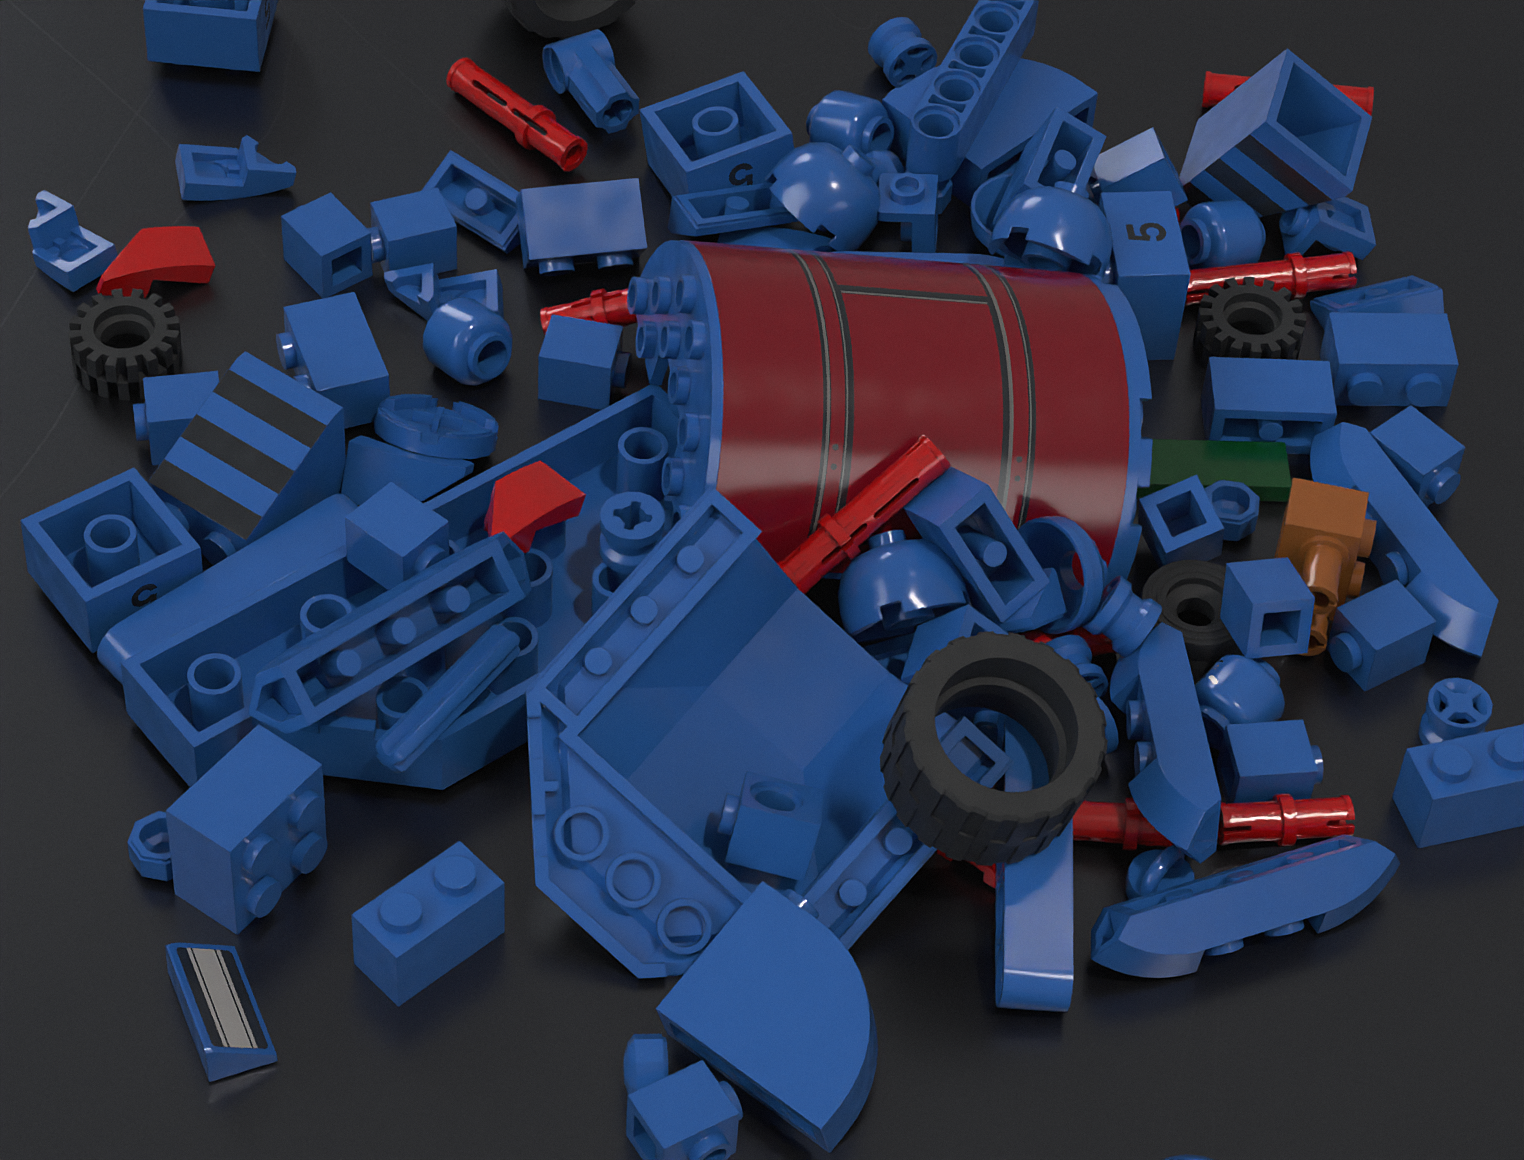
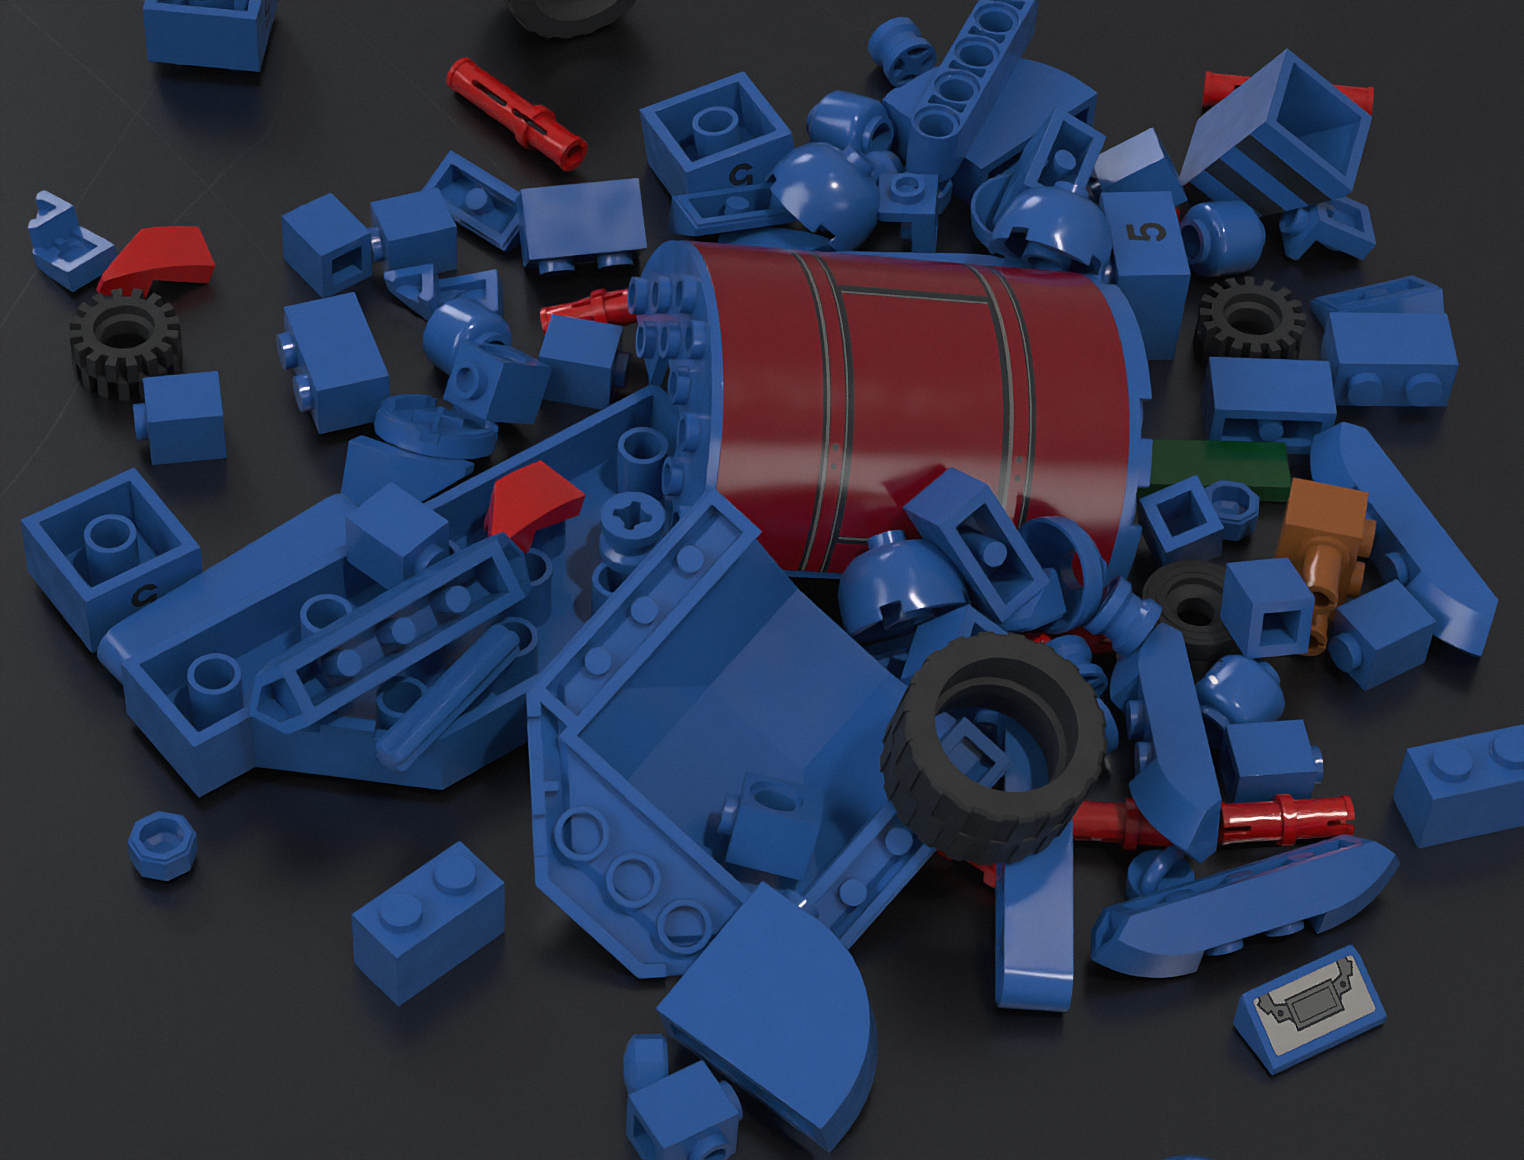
(219, 1008): slope -> none
(229, 173): blue slope -> none
(248, 829): blue brick -> none
(252, 458): blue slope -> none
(497, 383): none -> blue brick
(588, 71): blue piece -> none
(863, 515): red pin -> none
(1293, 273): red pin -> none
(1309, 1010): none -> slope
(1422, 454): blue brick -> none
(1454, 711): blue wheel -> none

